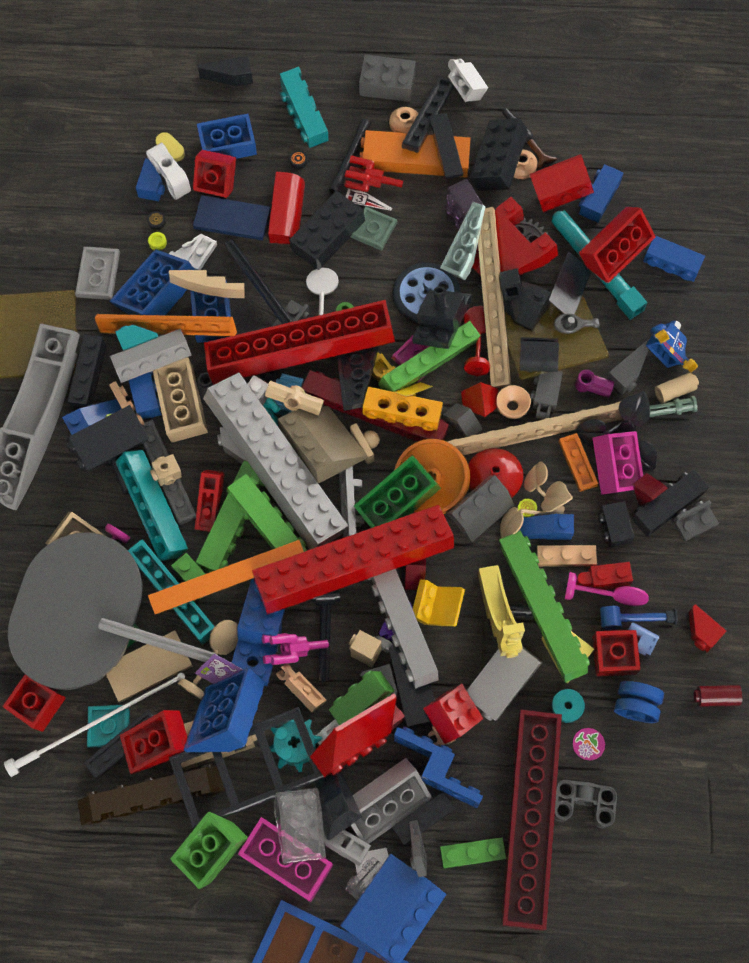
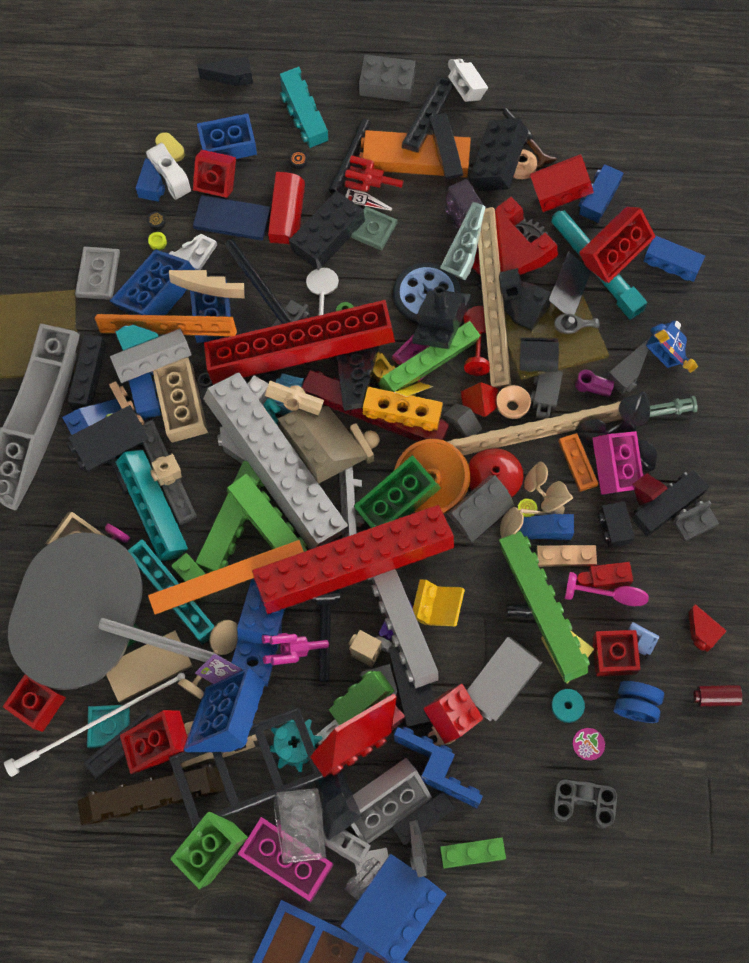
(209, 499): red slope -> none
(301, 688): light nougat plate -> none
(401, 125): light nougat piece -> none
(414, 573): dark red slope -> none
(498, 610): light yellow arch -> none
(531, 821): dark red brick -> none
(612, 618): blue piece -> none
(676, 387): tan brick -> none

